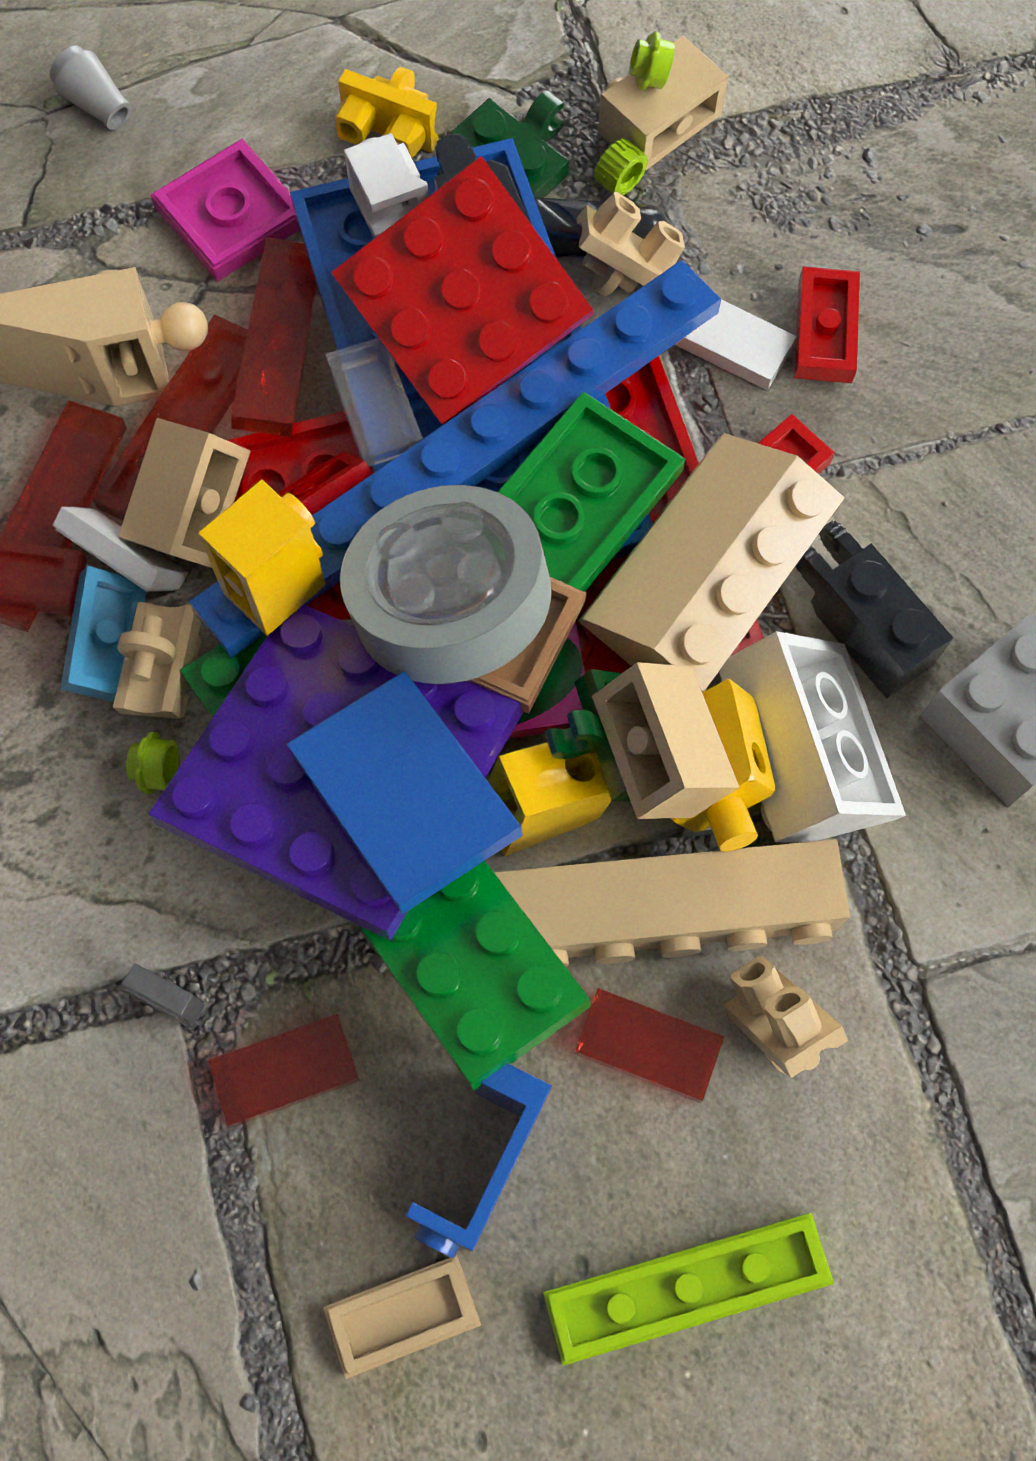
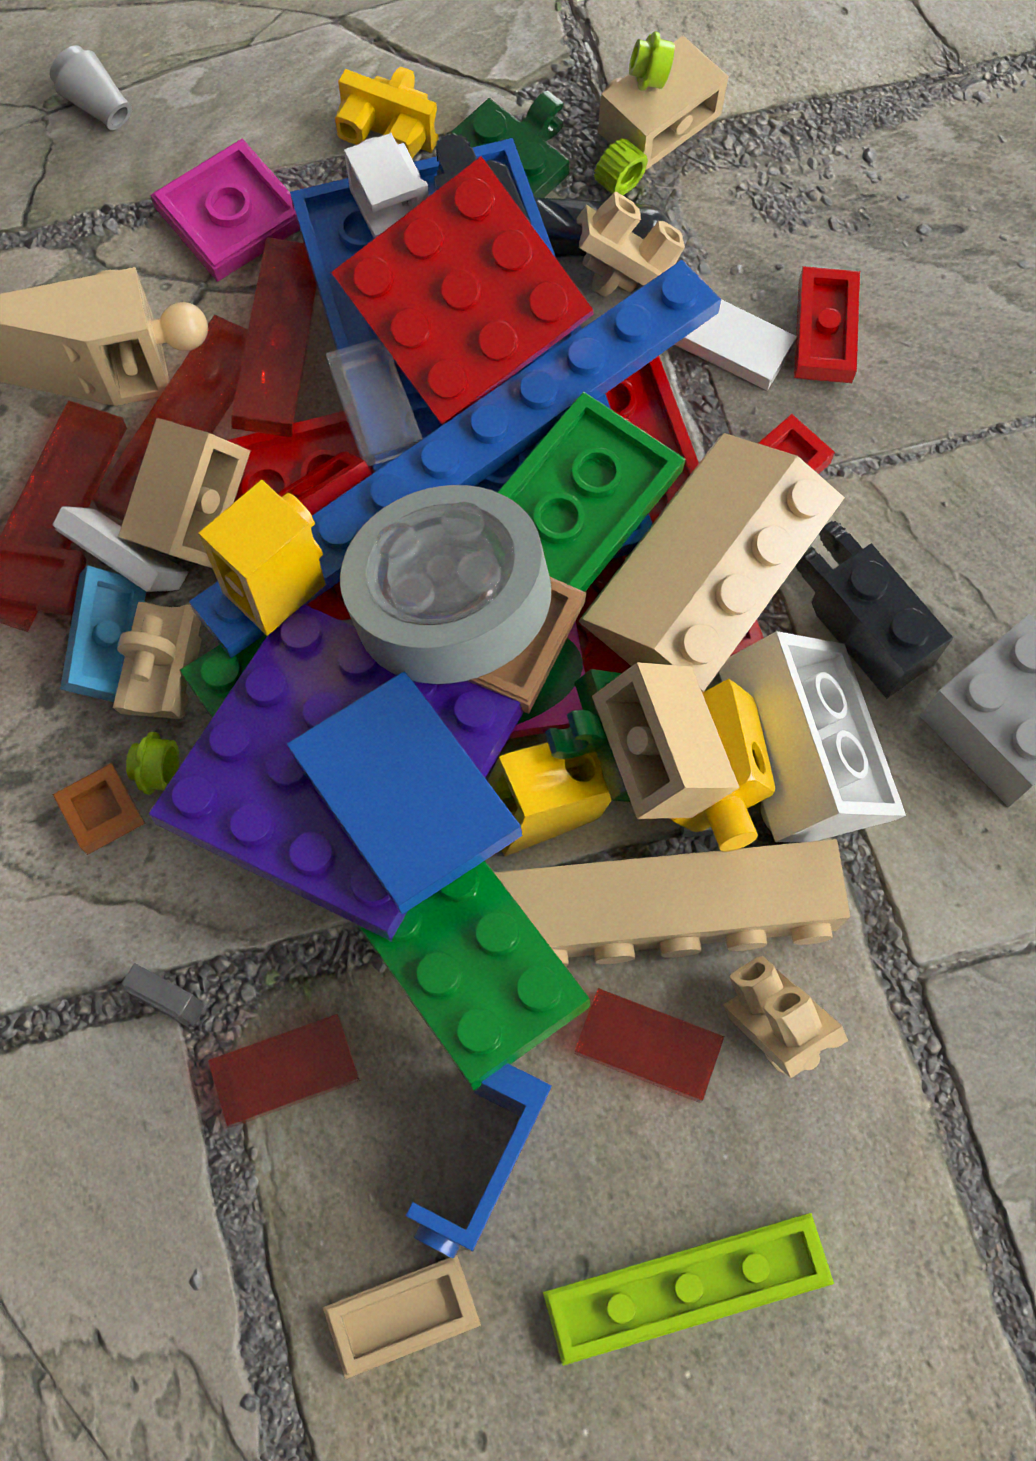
(98, 809): none -> dark orange plate

